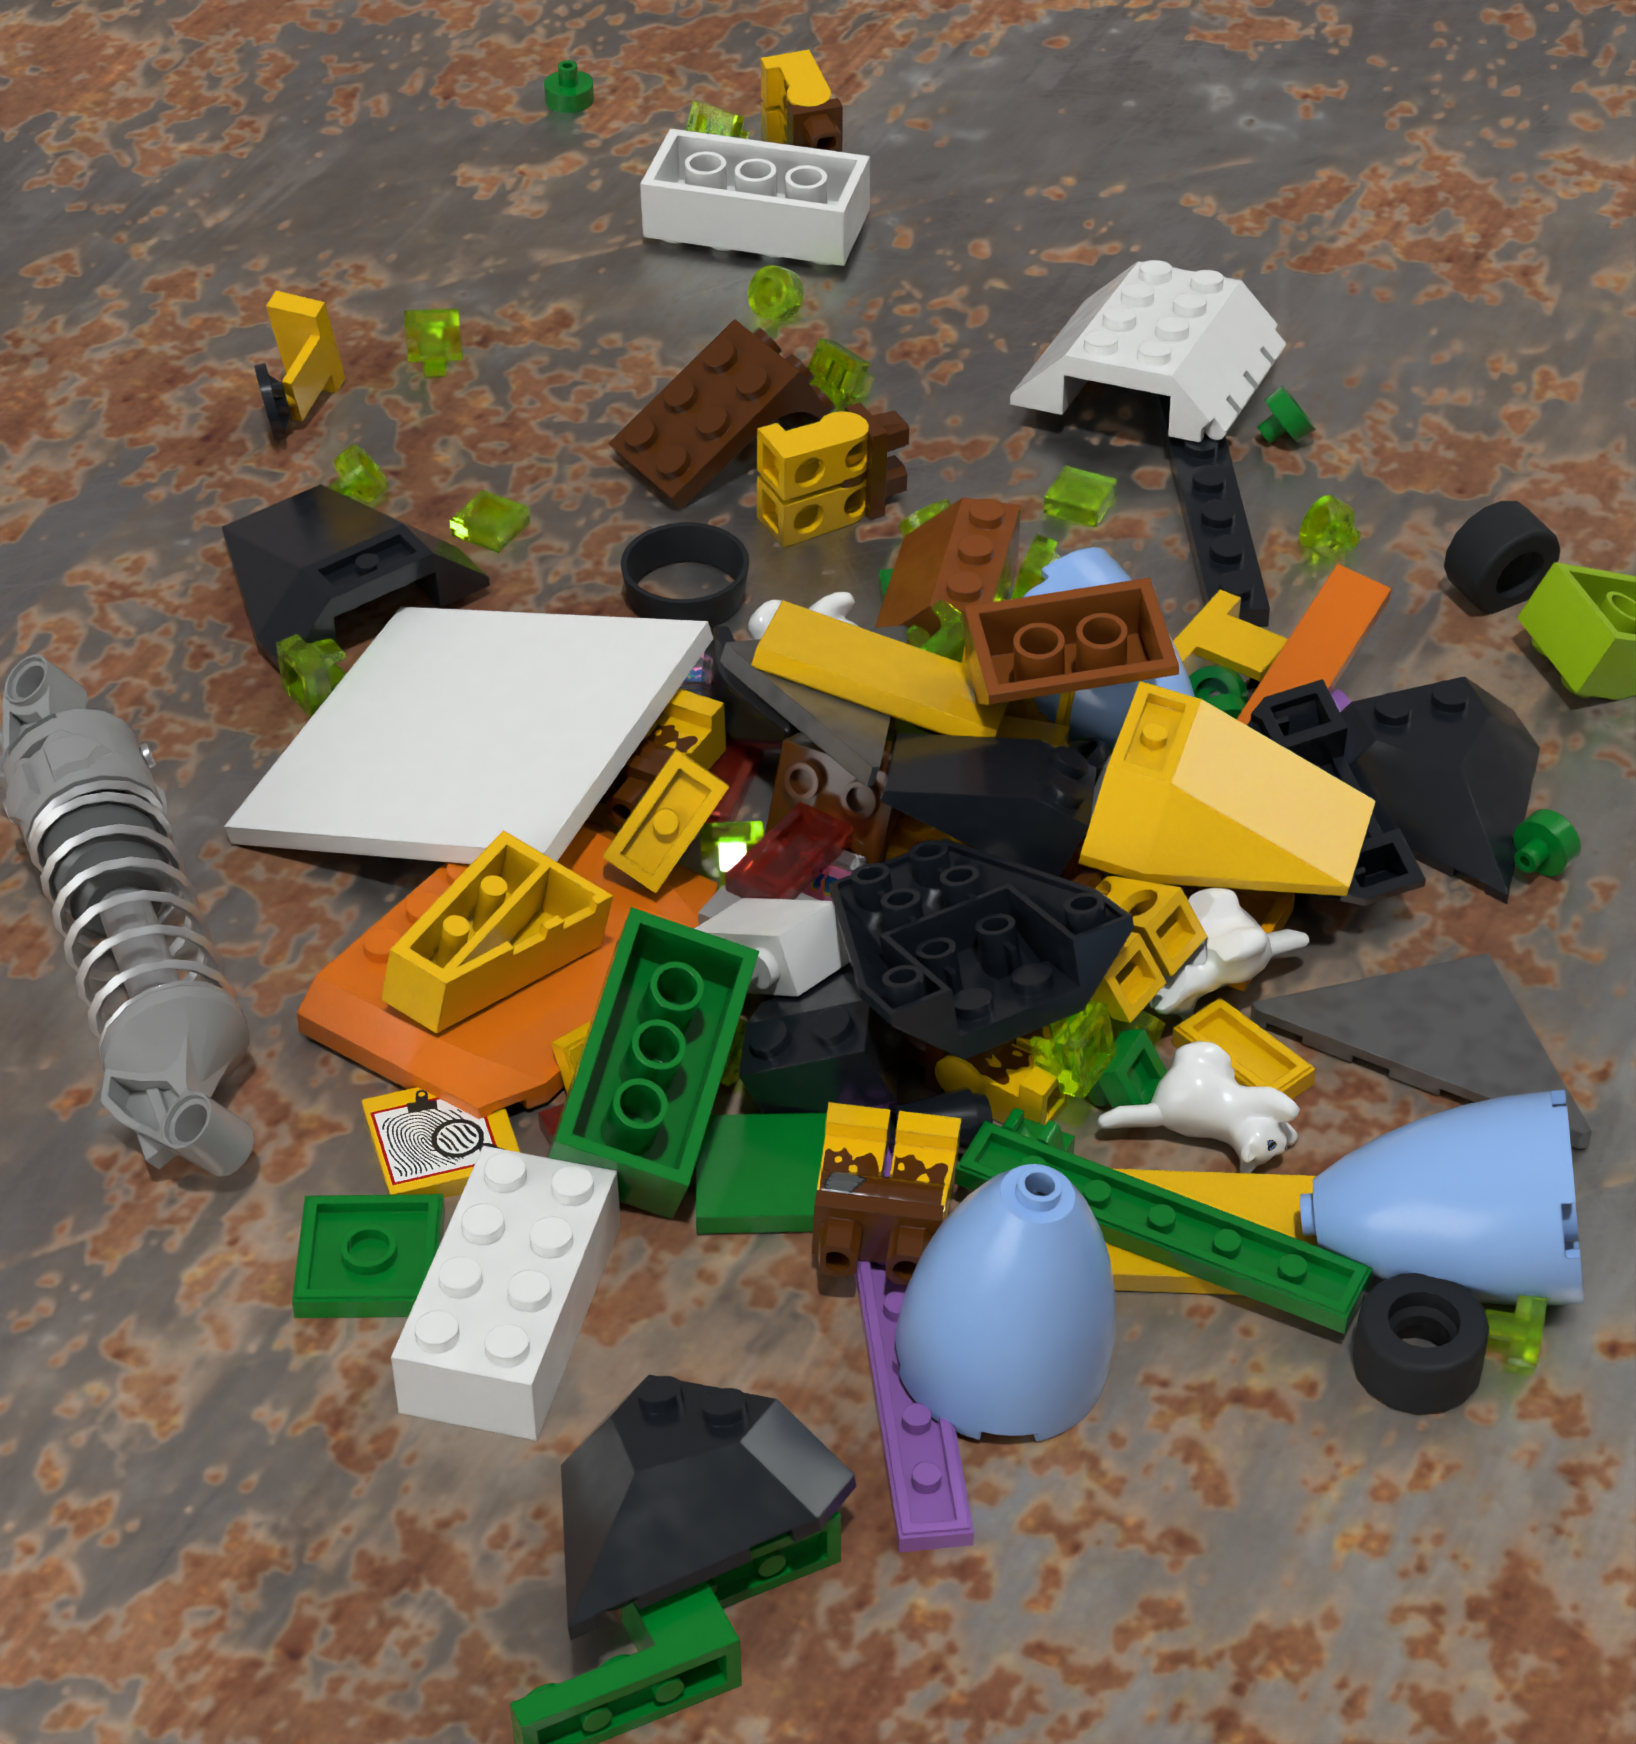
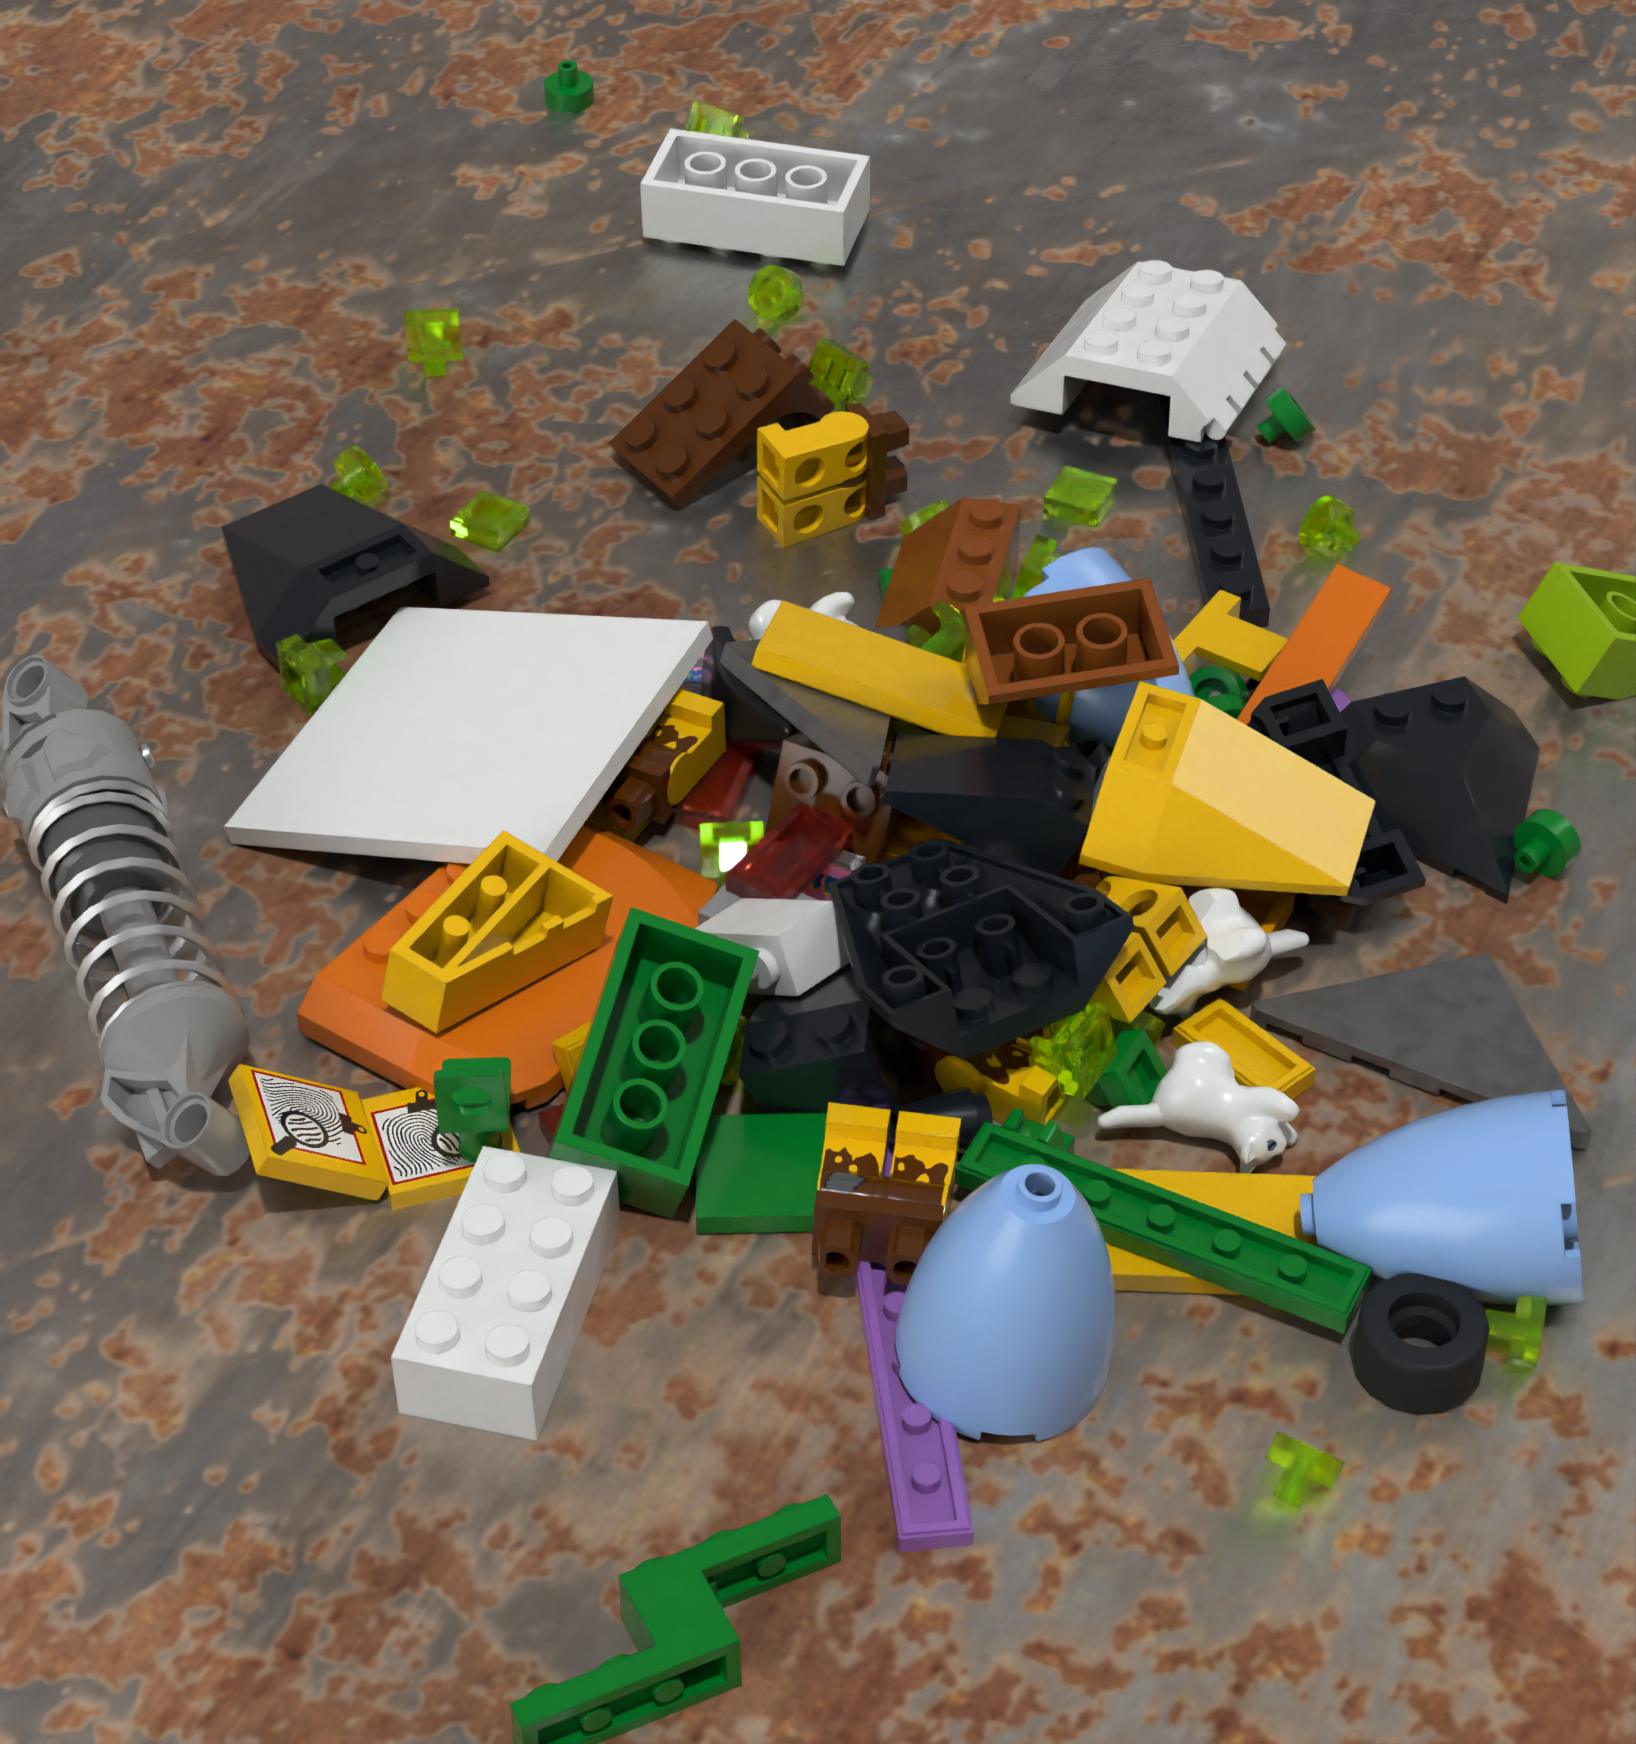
(307, 1132): none -> tile
(308, 358): yellow piece -> none
(365, 1254): green tile -> none
(474, 1102): none -> green bracket
(665, 820): yellow piece -> none
(683, 1491): black wedge -> none
(686, 543): black tyre -> none
(798, 103): yellow hips -> none
(1301, 1467): none -> clear neon green tile
(1500, 556): black tyre -> none

